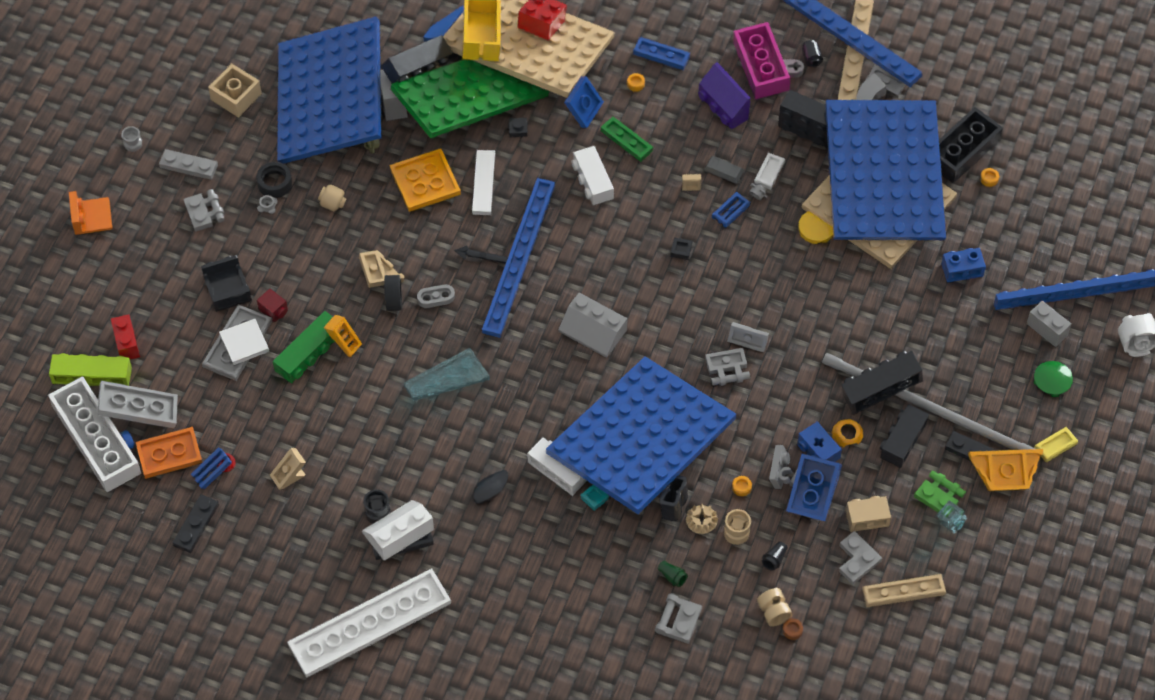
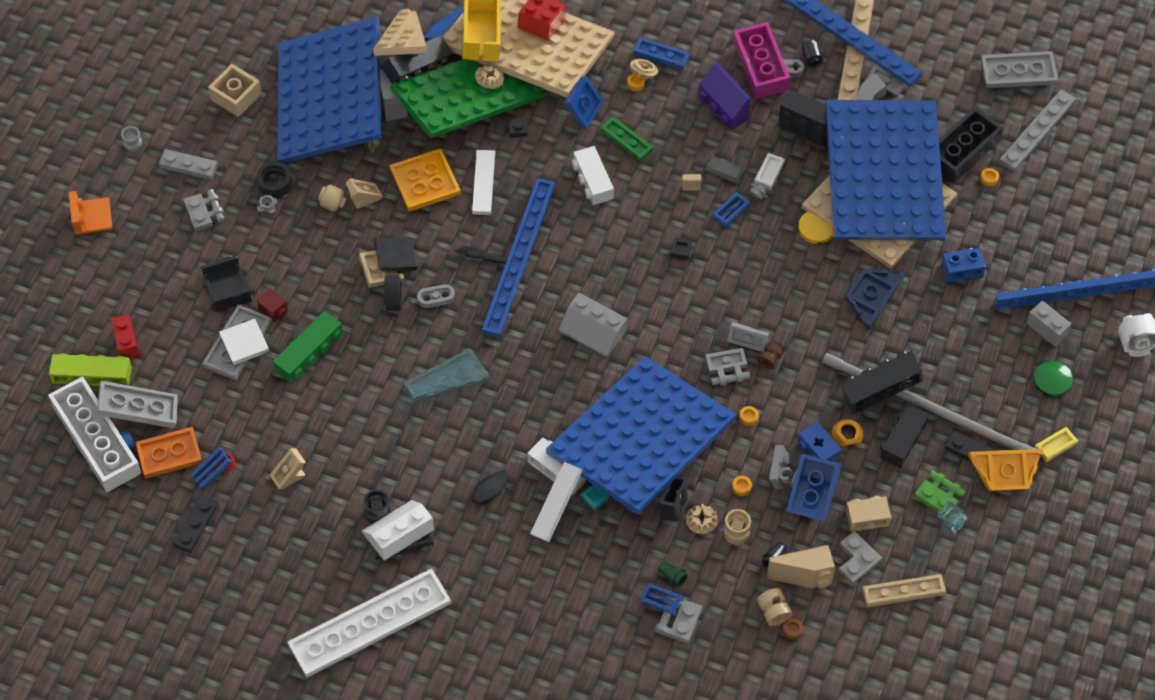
(335, 326): light orange slope -> none
(363, 192): none -> tan slope
(395, 254): none -> black tile
(402, 36): none -> tan wing
(491, 82): none -> tan gear
(556, 502): none -> white tile
(643, 68): none -> tan gear
(674, 604): none -> blue tile
(748, 416): none -> light orange tile
(771, 354): none -> reddish brown wheel
(803, 568): none -> tan slope
(872, 293): none -> dark blue wing
(1019, 69): none -> light grey plate
(1037, 130): none -> light grey plate

